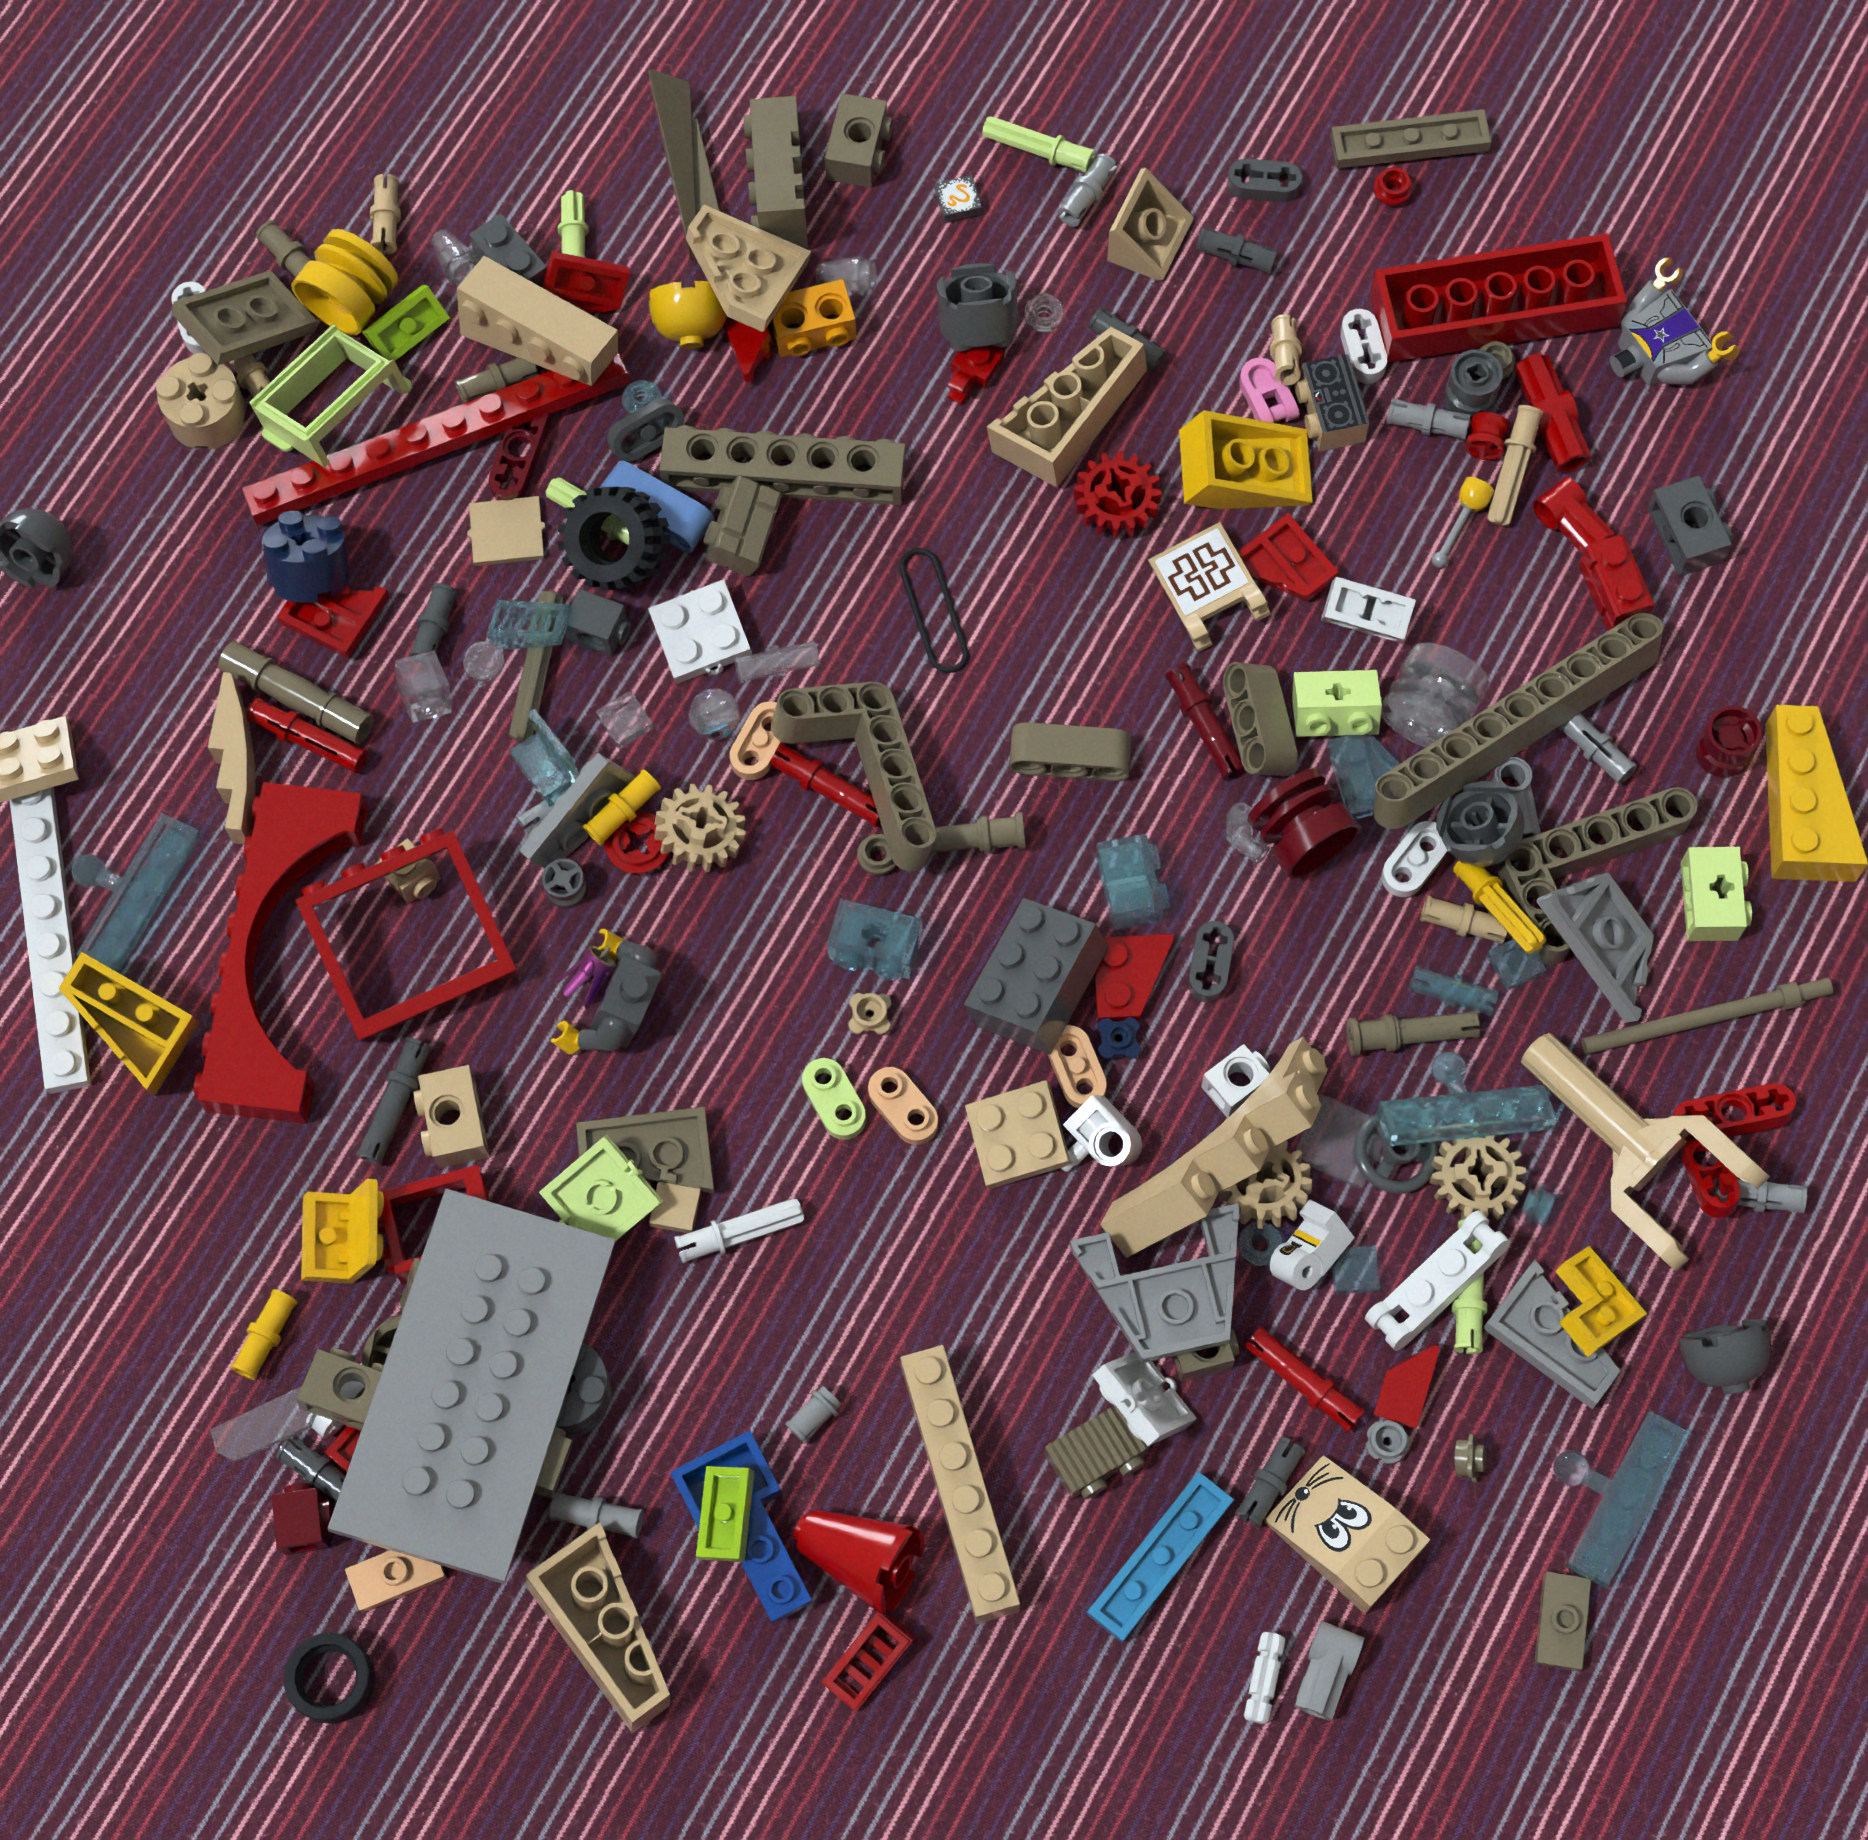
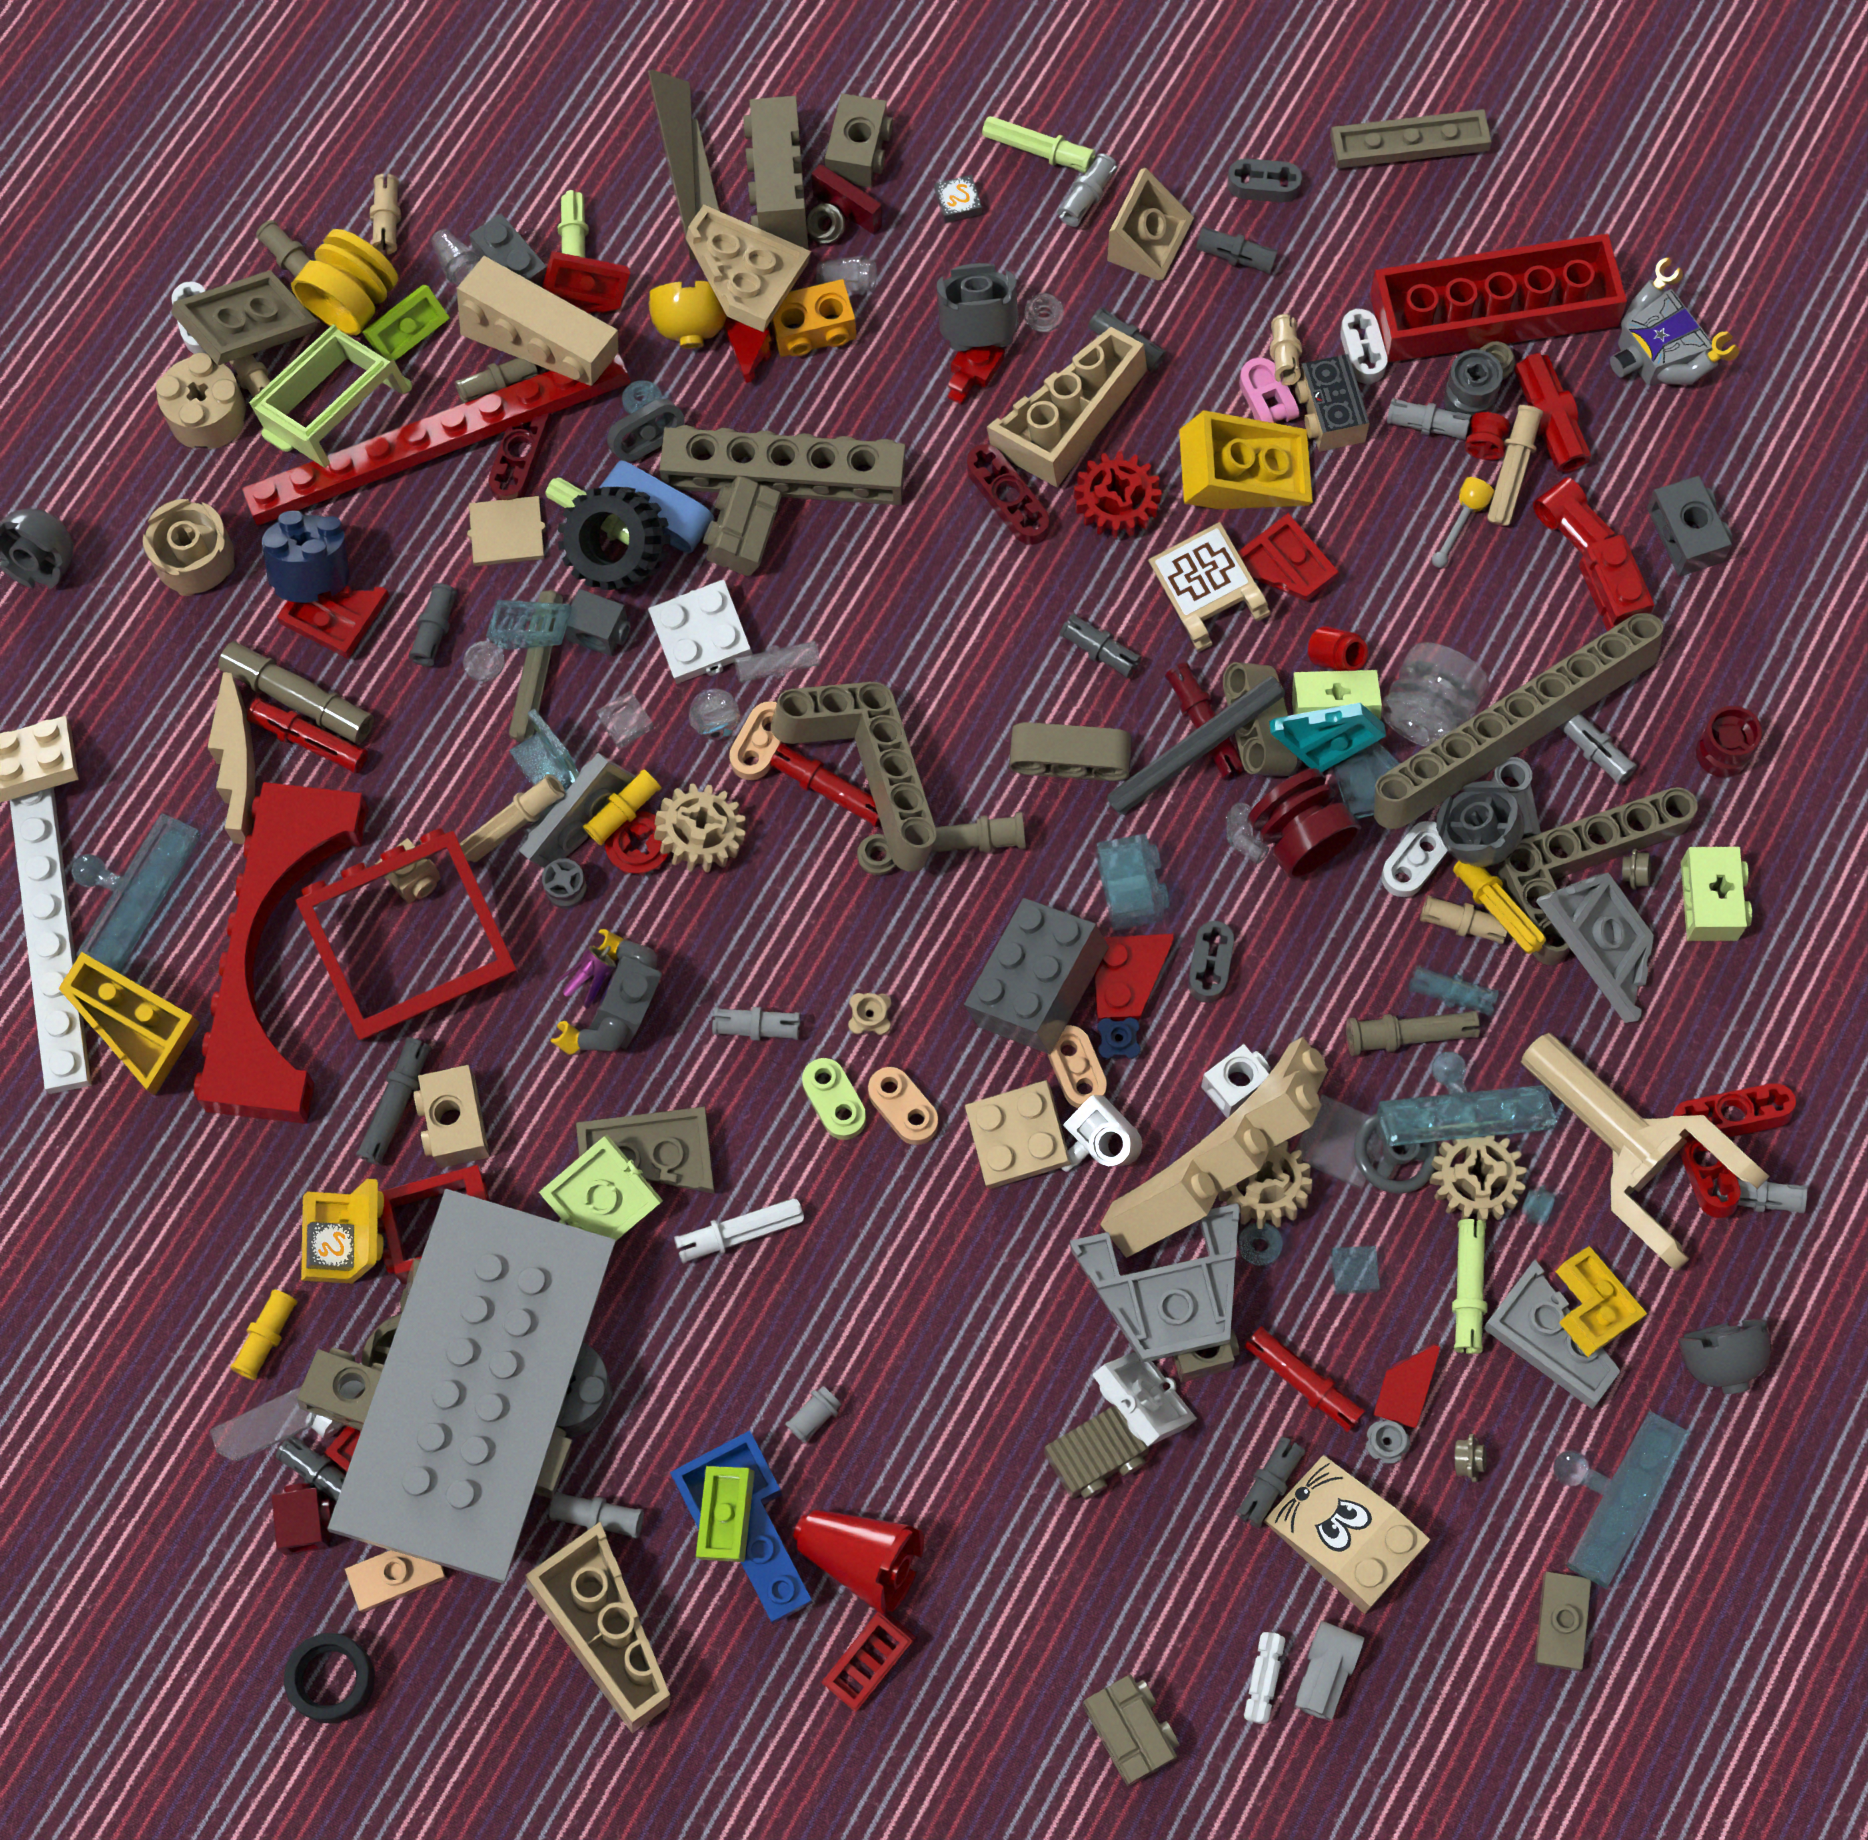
(189, 546): none -> tan brick
(330, 1246): none -> tile
(423, 686): clear brick -> none
(525, 808): none -> tan axle
(678, 1208): tan tile -> none
(756, 1023): none -> light grey pin
(815, 223): none -> dark tan plate
(848, 198): none -> dark red plate
(859, 924): clear light blue brick -> none
(904, 558): black piece -> none
(960, 1485): tan brick -> none
(1008, 511): none -> dark red beam
(1100, 646): none -> dark grey pin
(1130, 1729): none -> dark tan brick
(1160, 1557): dark azure plate -> none
(1196, 745): none -> dark grey axle
(1311, 1247): white leg -> none
(1328, 734): none -> teal wing
(1337, 649): none -> red brick
(1368, 610): white brick -> none
(1396, 178): red plate -> none
(1438, 1281): white plate -> none
(1515, 965): clear light blue tile -> none
(1637, 869): none -> dark tan plate
(1785, 996): dark tan bar -> none
(1808, 806): yellow wedge -> none

